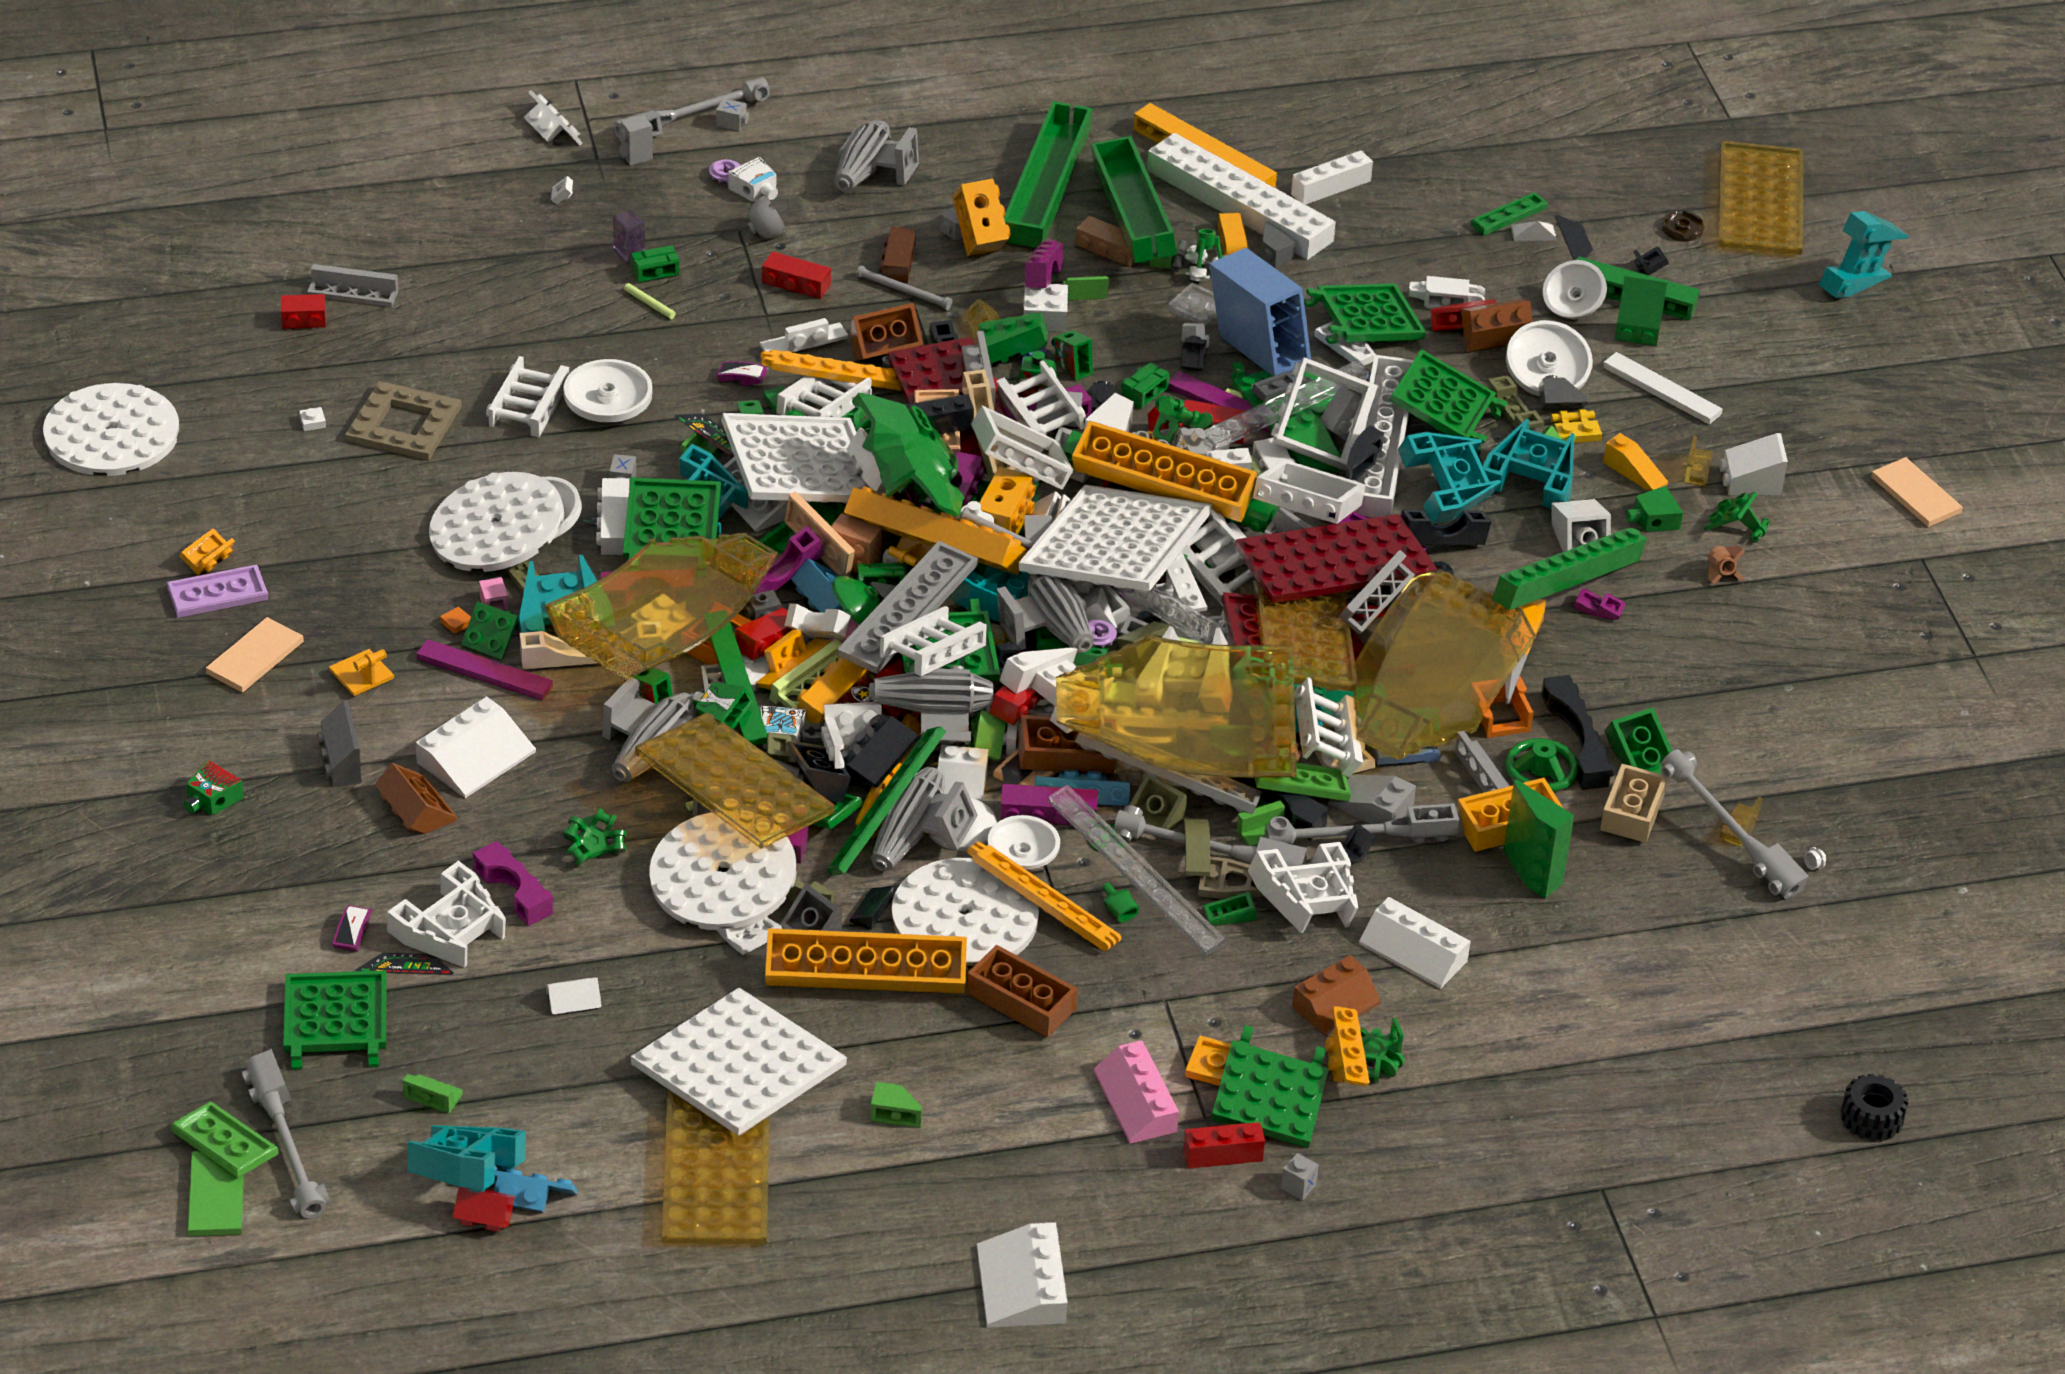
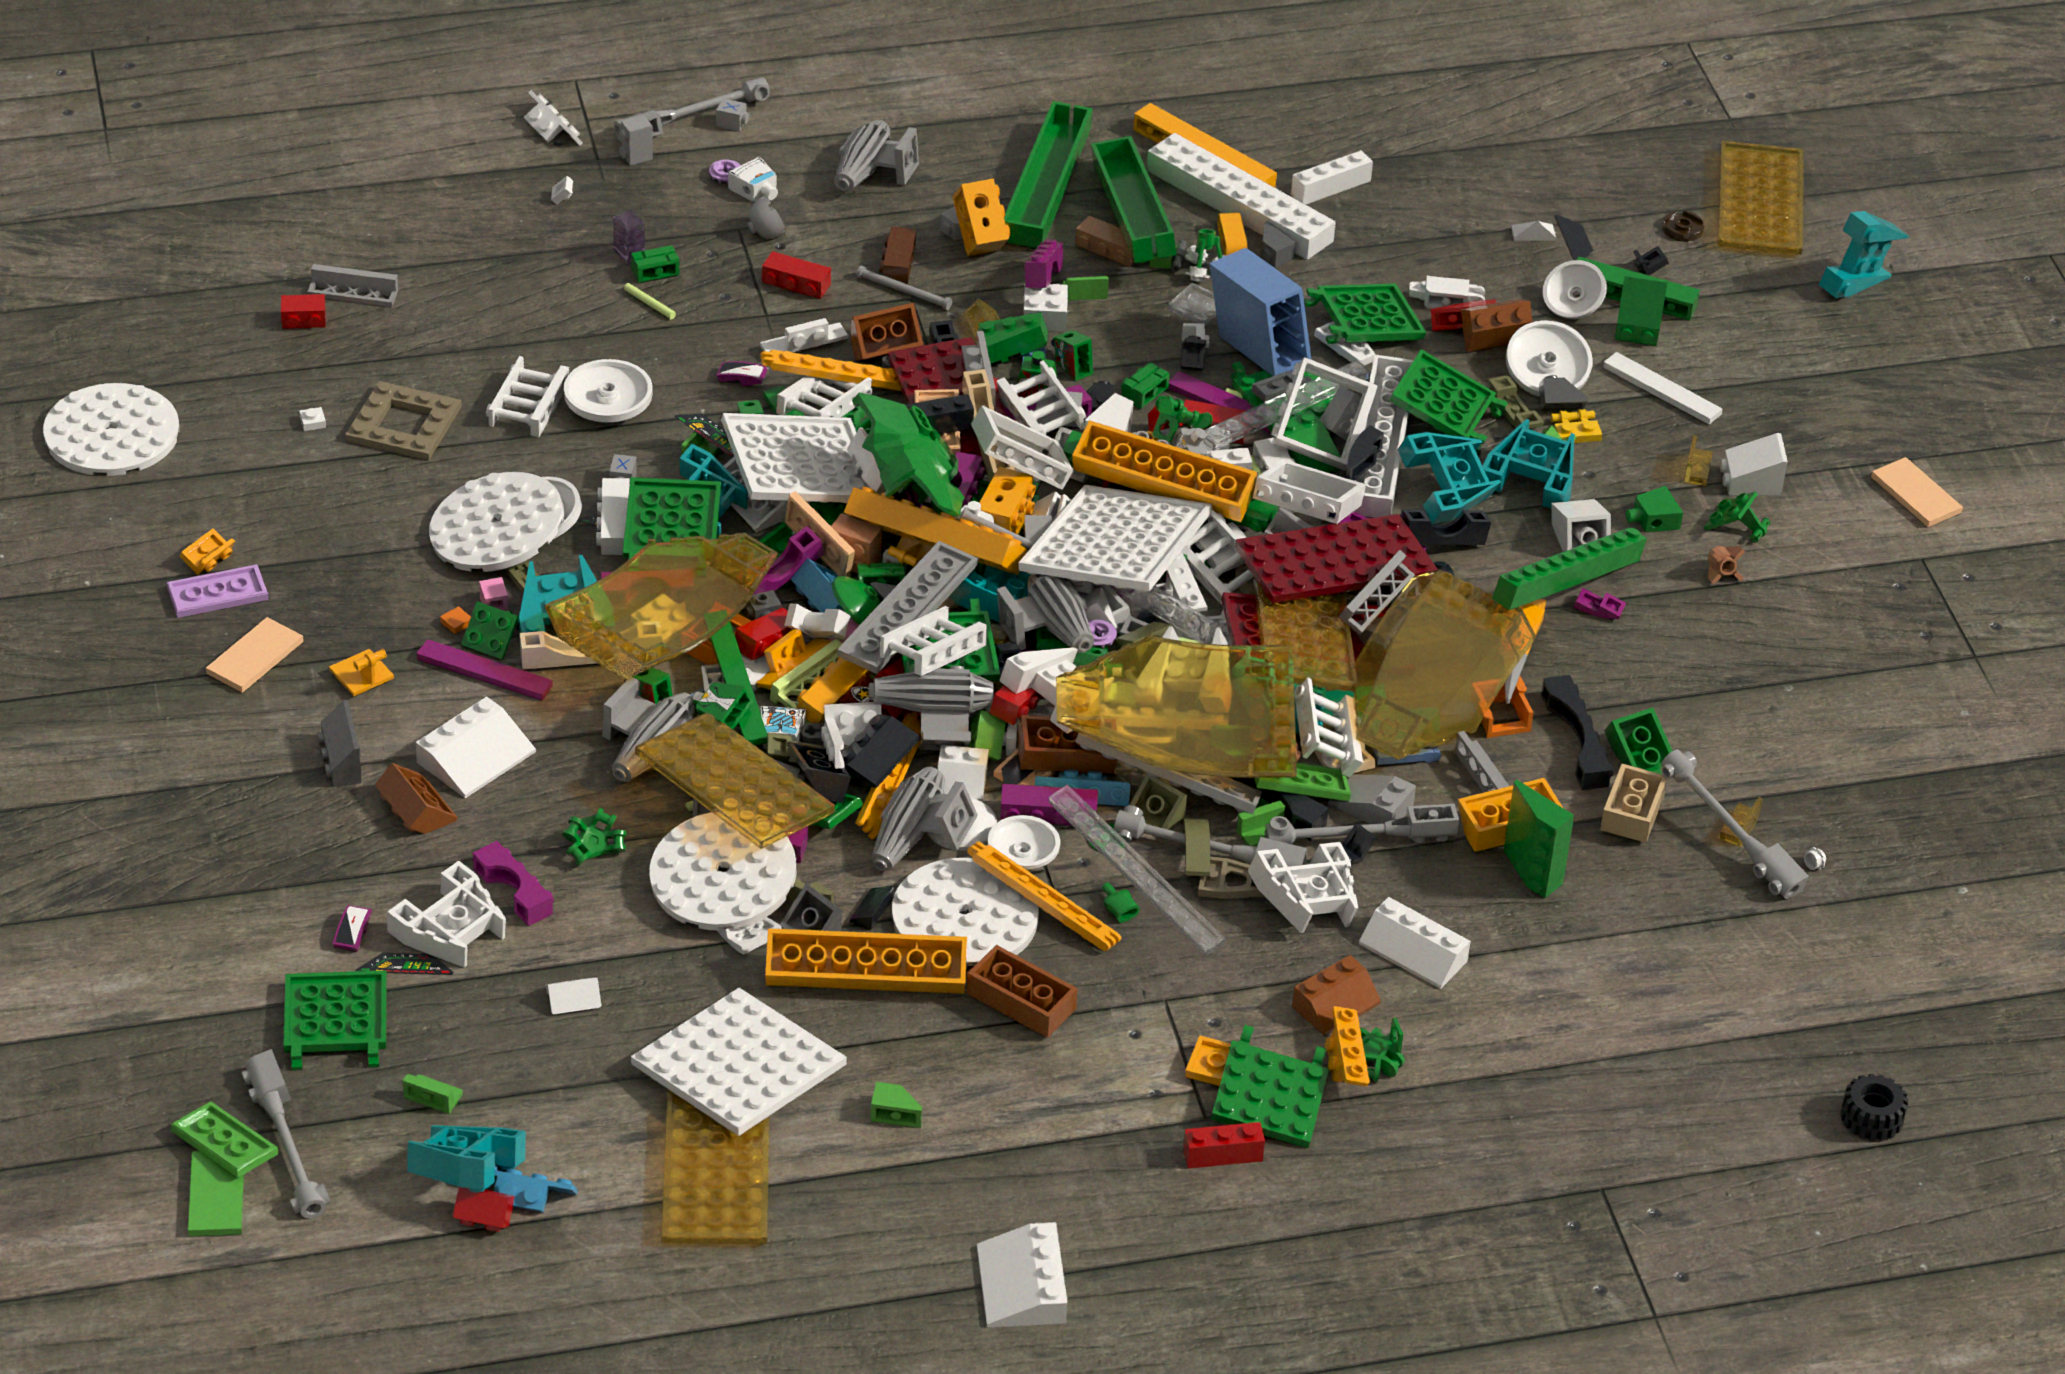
(212, 789): green torso -> none
(885, 801): green tile -> none
(1137, 1093): bright pink slope -> none
(1244, 913): green slope -> none
(1299, 1176): light grey brick -> none
(1509, 213): green tile -> none
(1542, 762): green piece -> none
(1631, 461): light orange slope -> none

